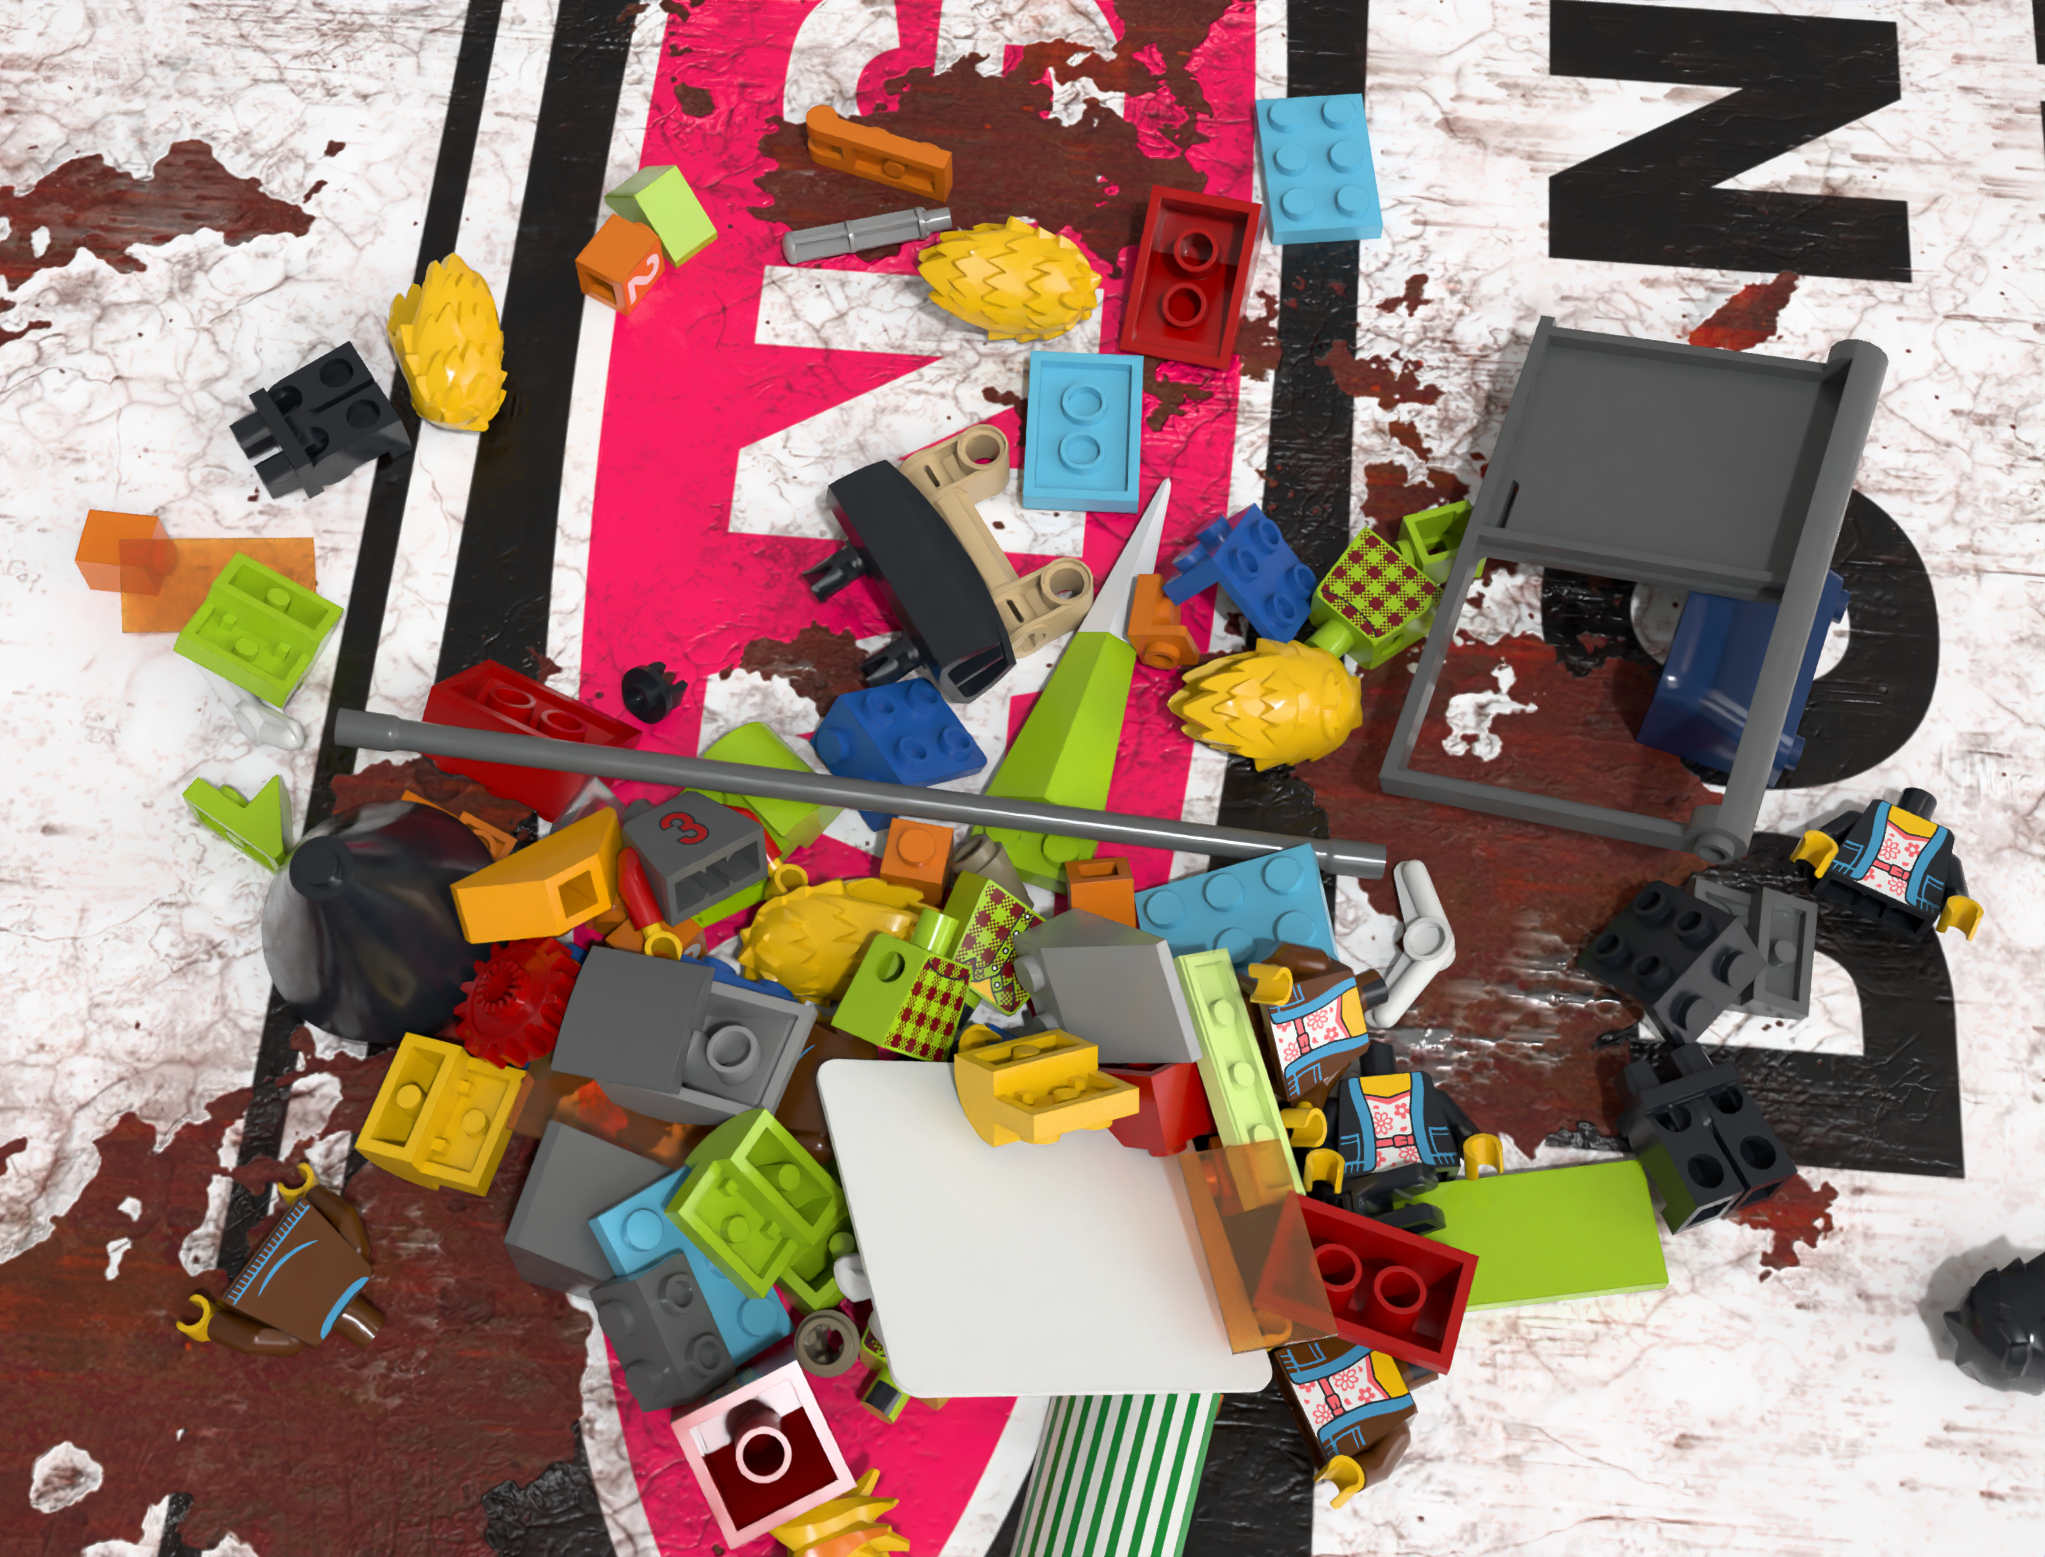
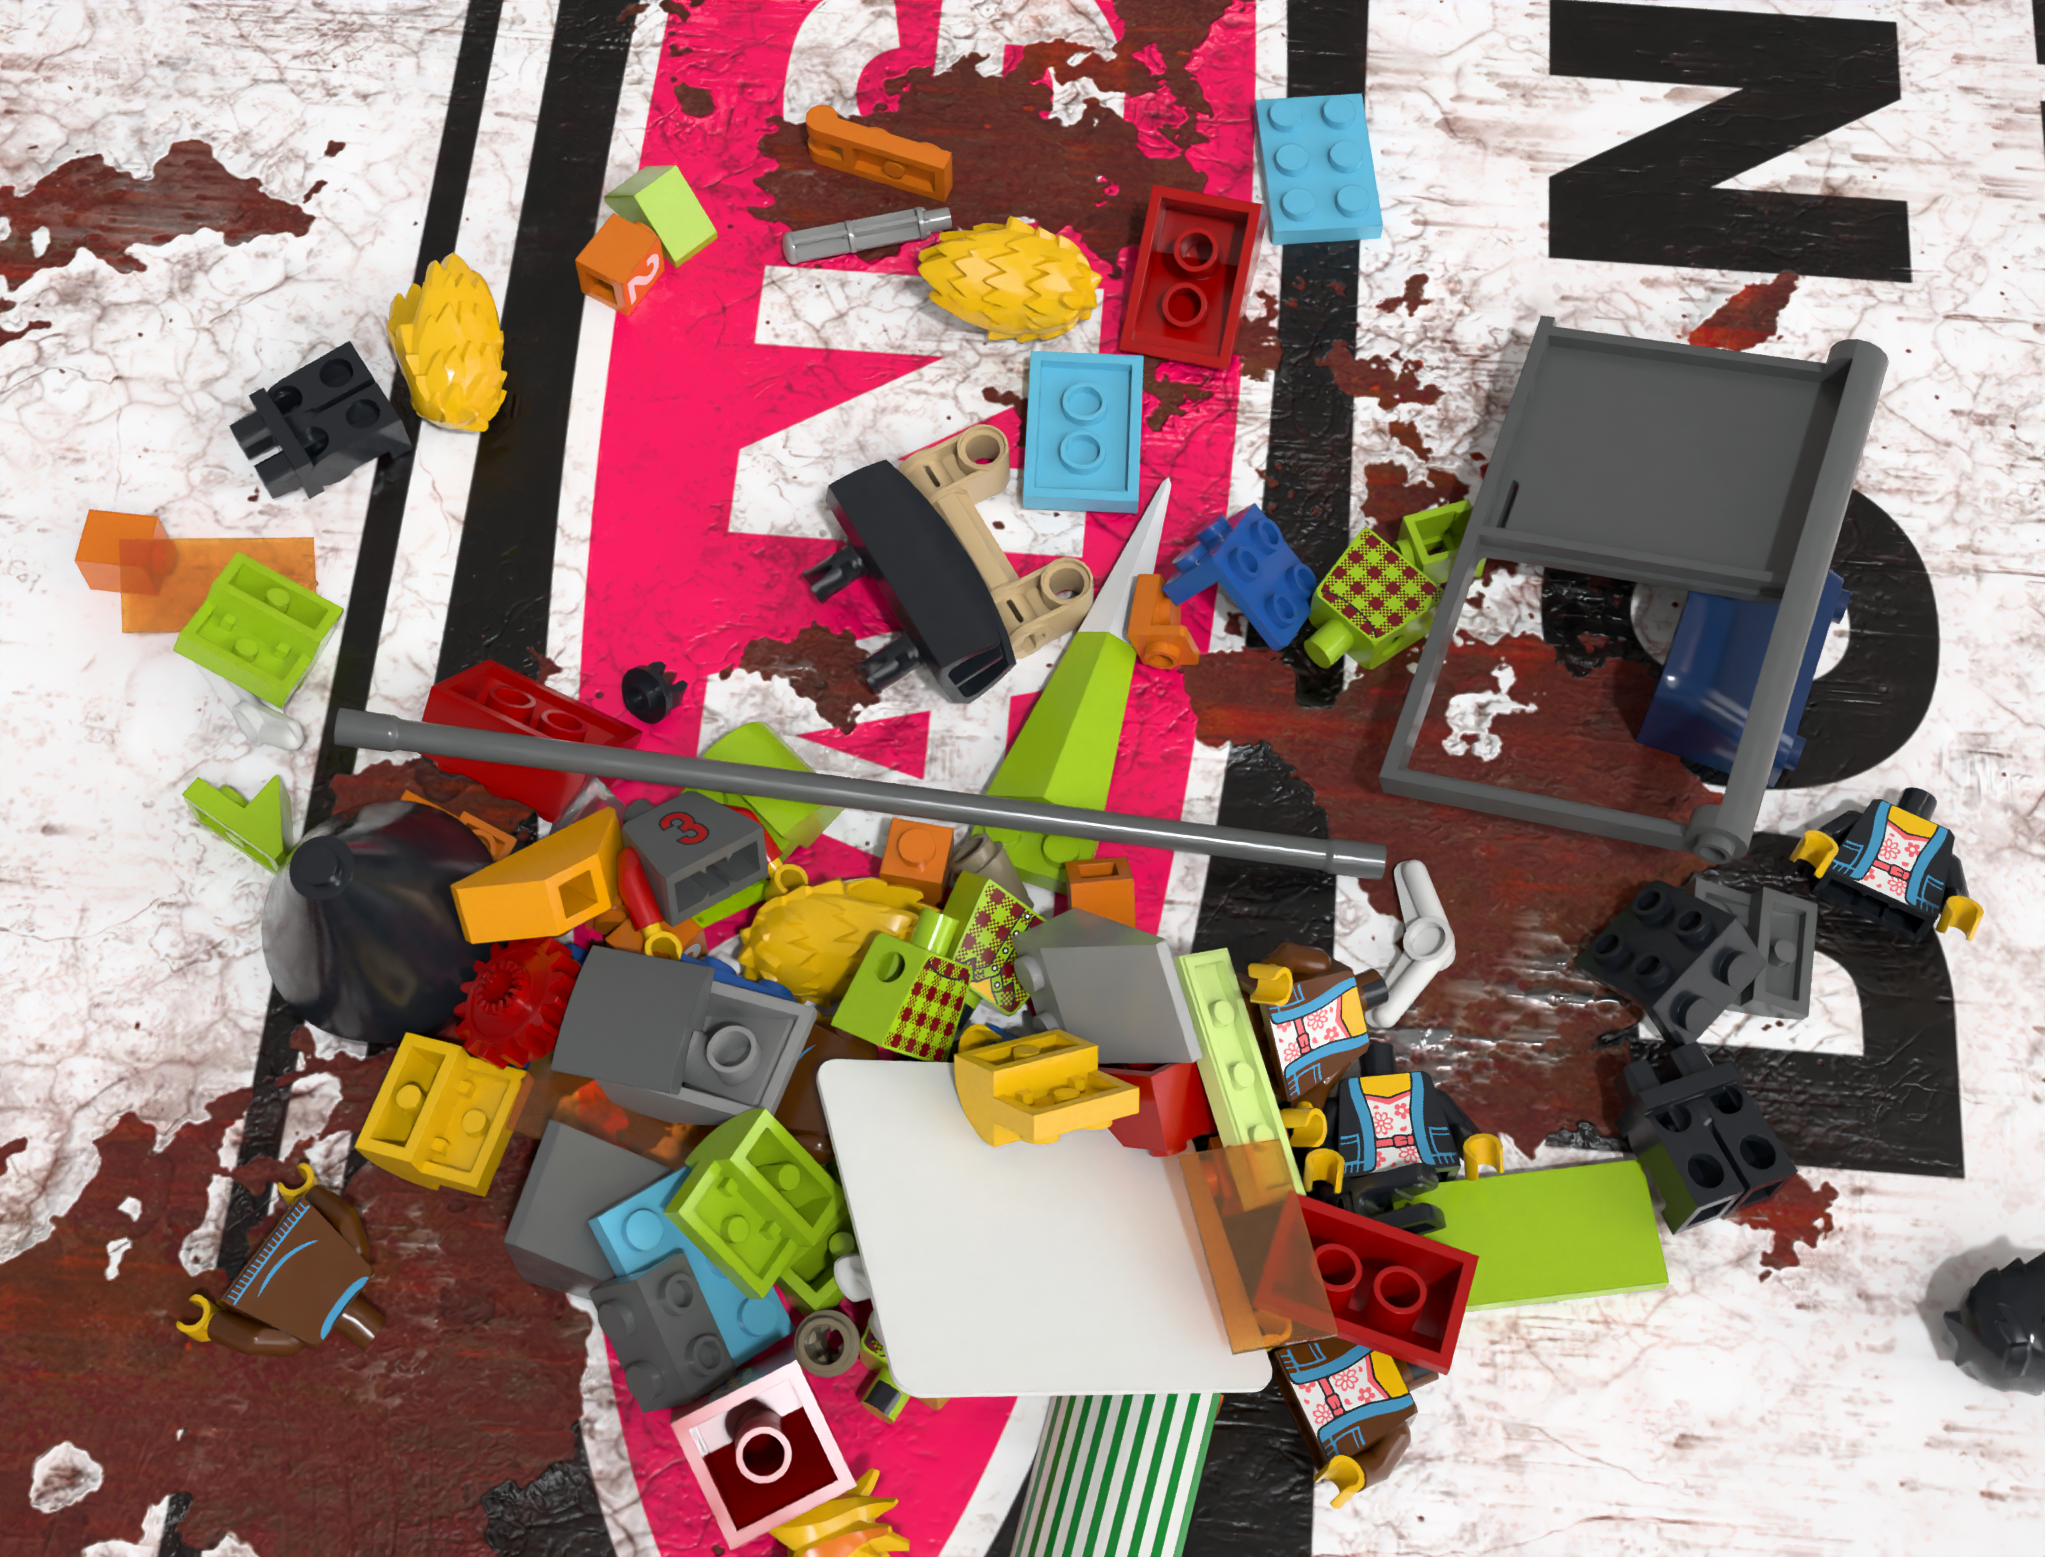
(897, 737): blue bracket -> none
(1243, 908): medium azure plate -> none
(1271, 703): yellow head -> none

